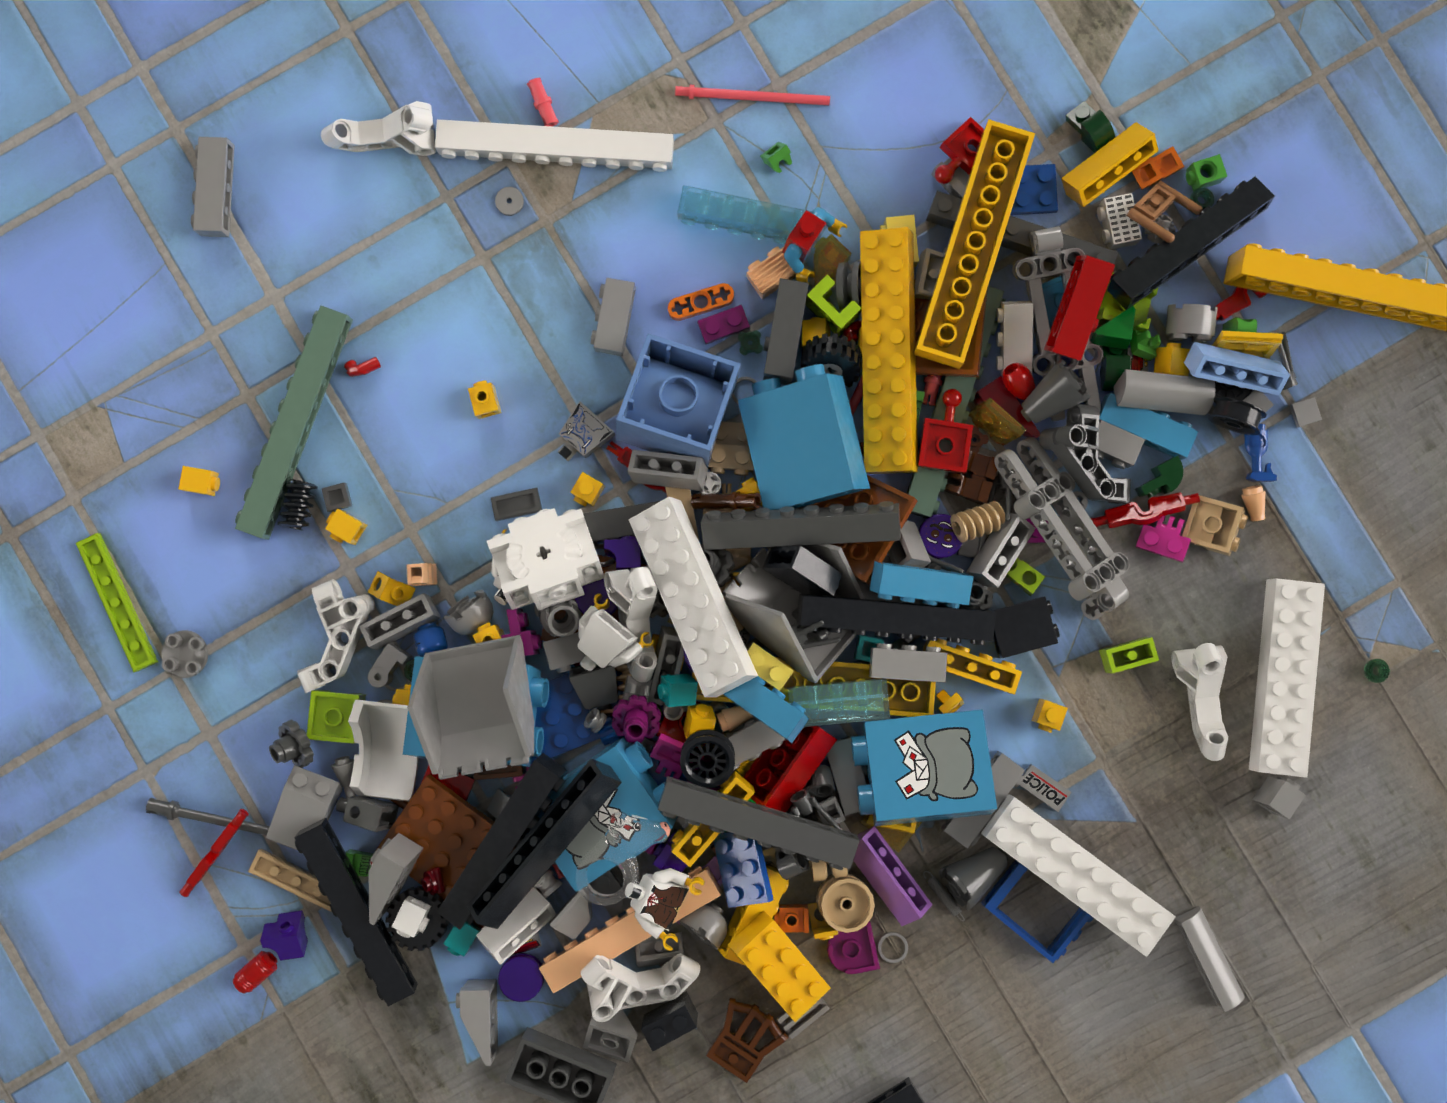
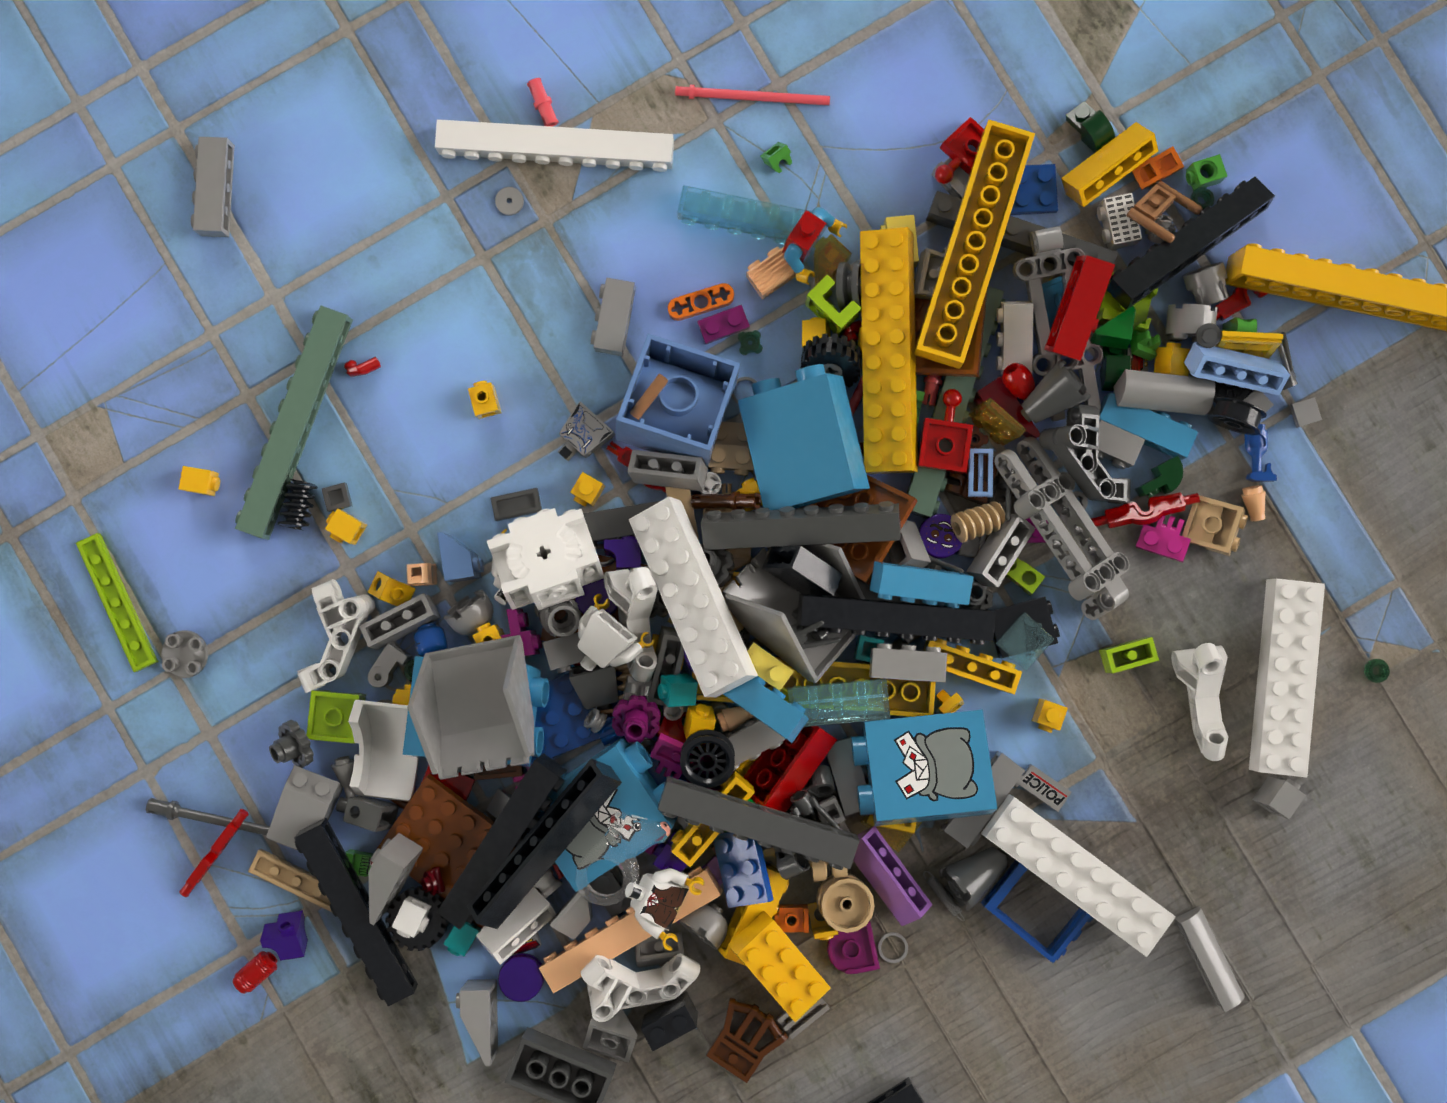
(404, 128): white connector -> none
(458, 560): none -> medium blue slope
(649, 396): none -> medium nougat piece
(785, 331): dark grey brick -> none
(989, 494): none -> light blue tile
(1025, 641): none -> clear light blue piece
(1207, 283): none -> light grey piece
(1208, 335): none -> dark grey plate

